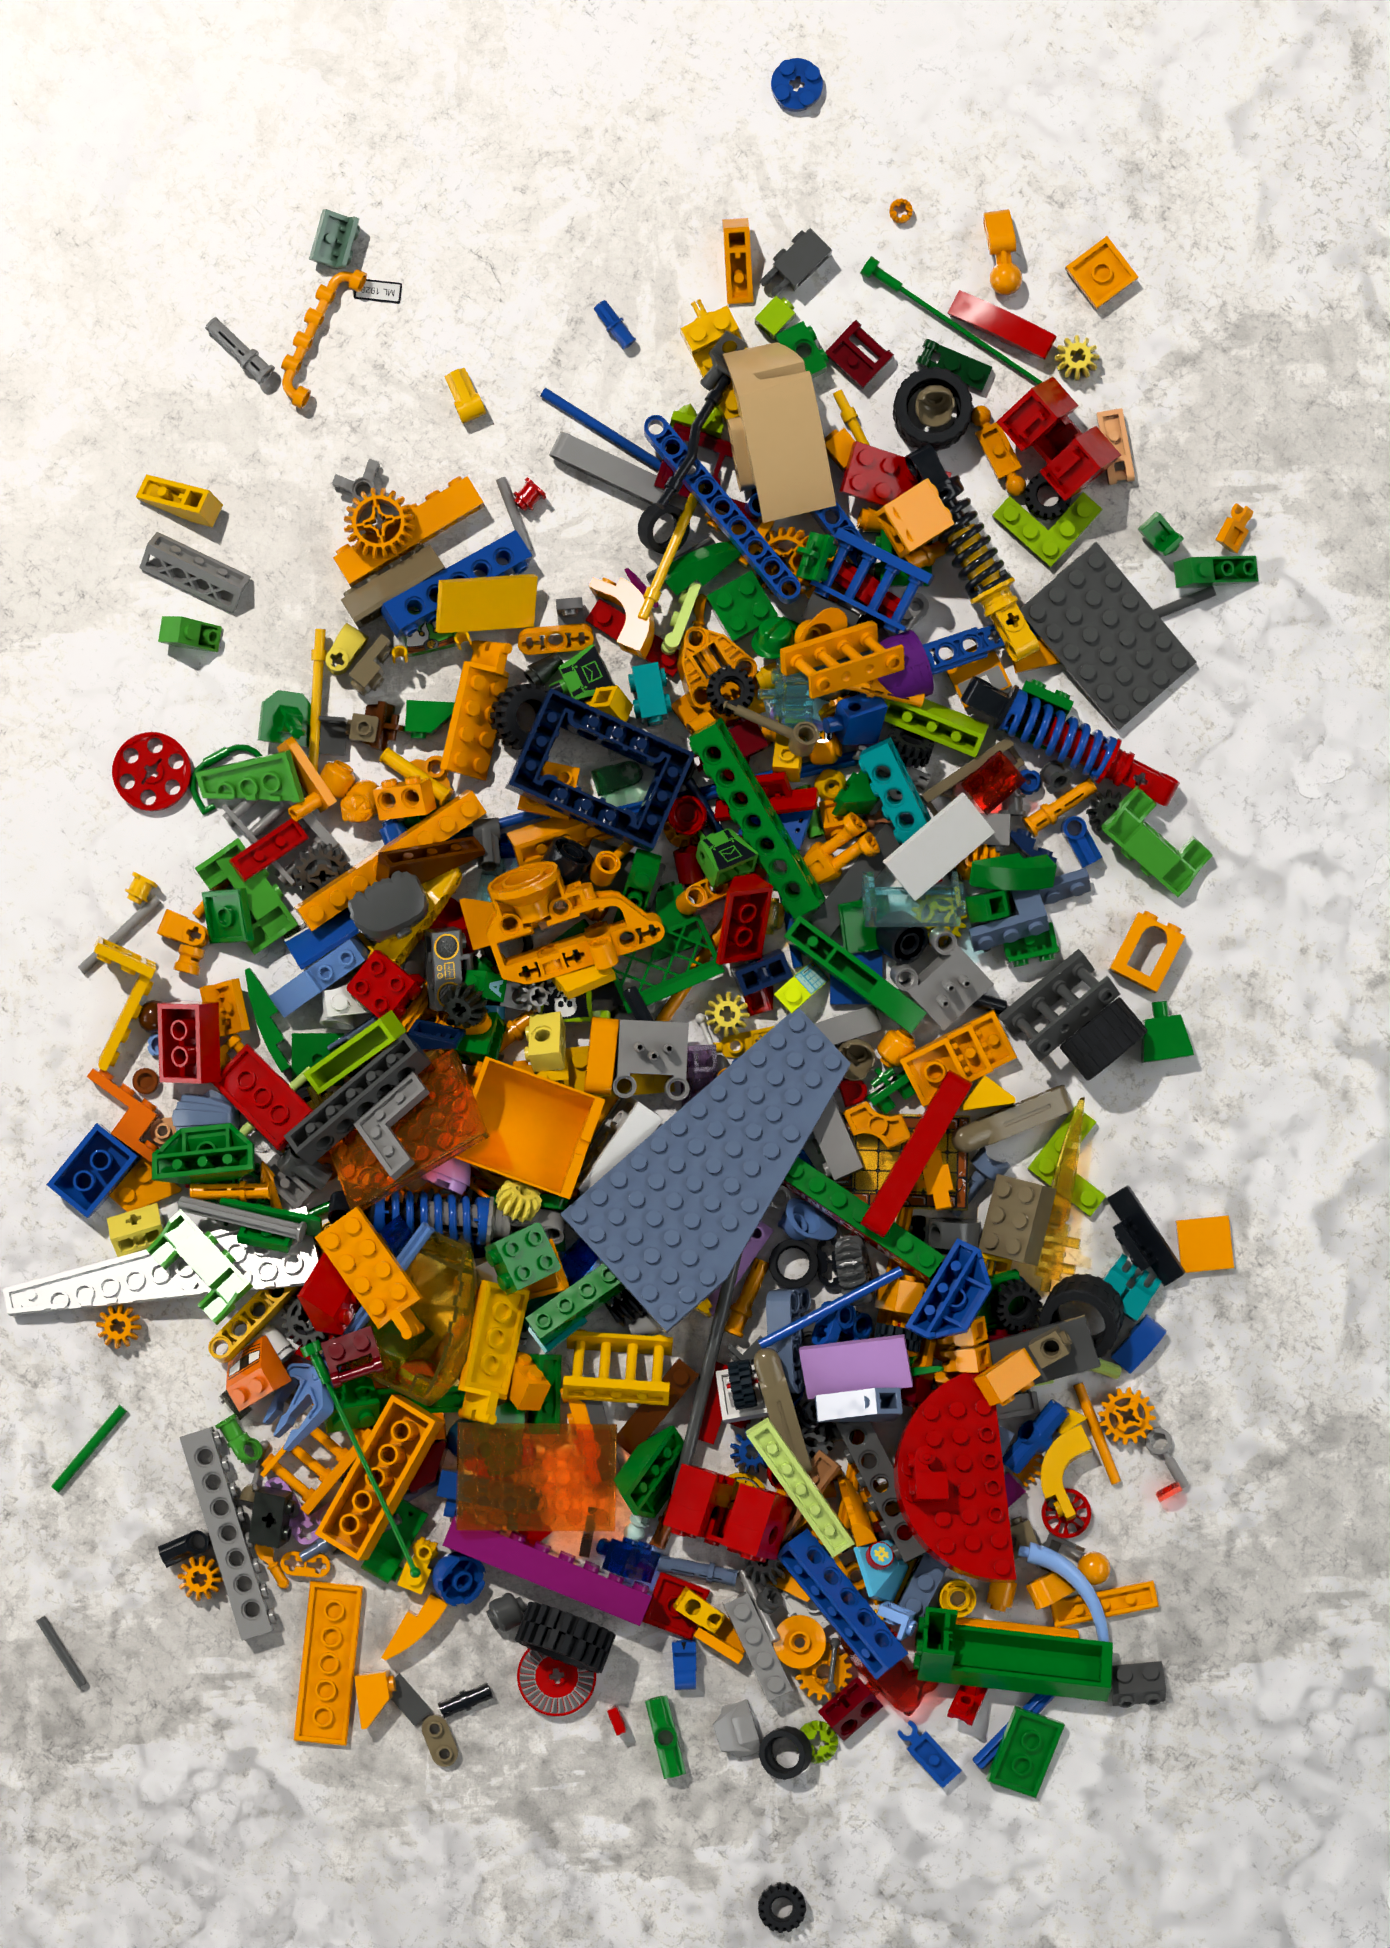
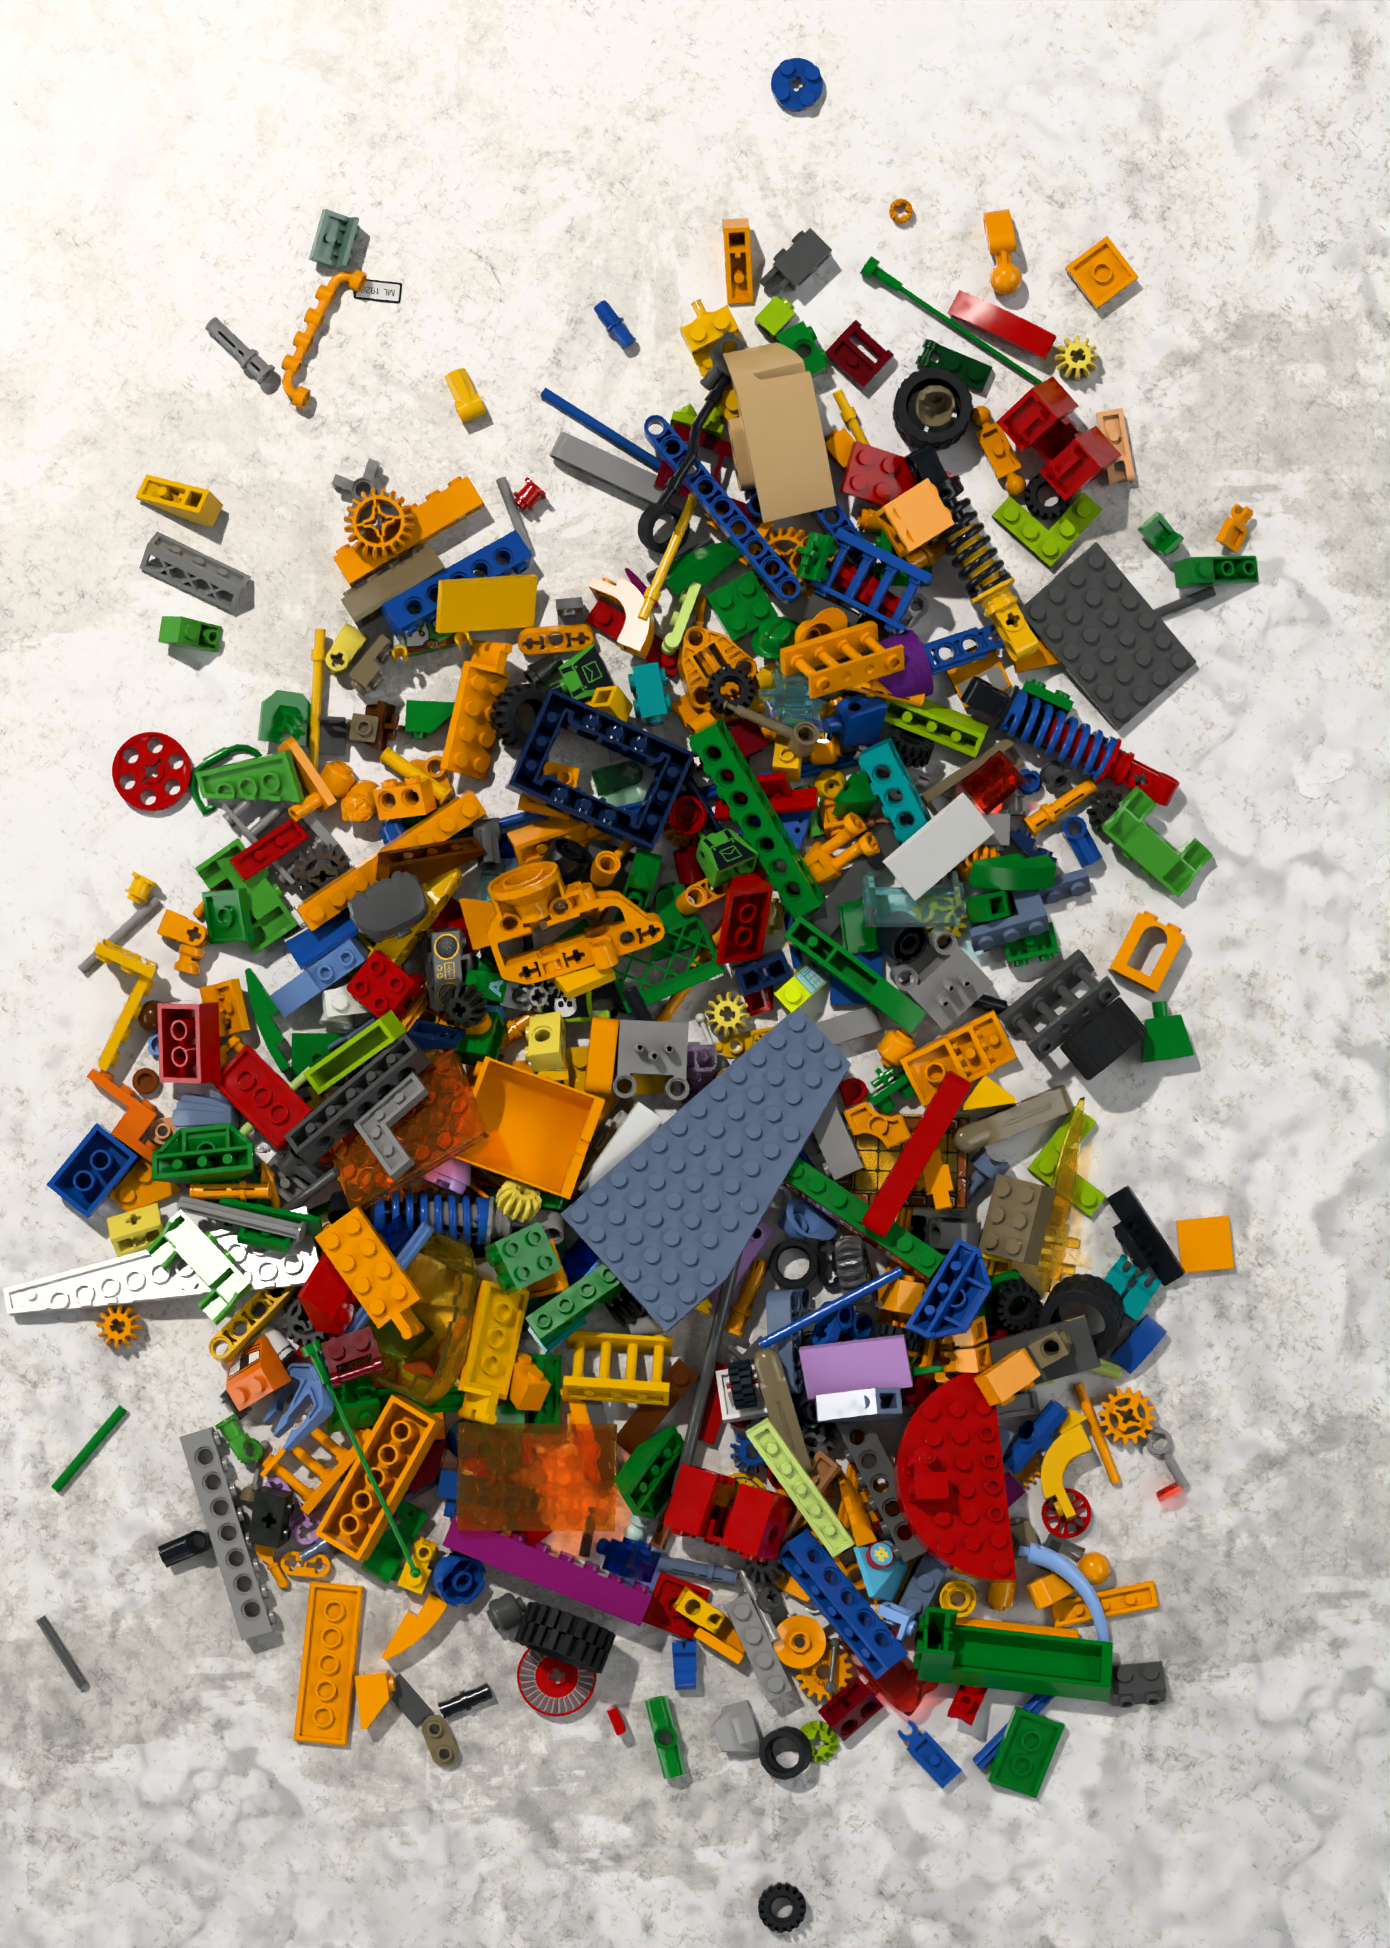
(197, 1586): light orange gear -> none
(313, 1189): none -> dark grey bar
(861, 1057): dark tan hair -> none

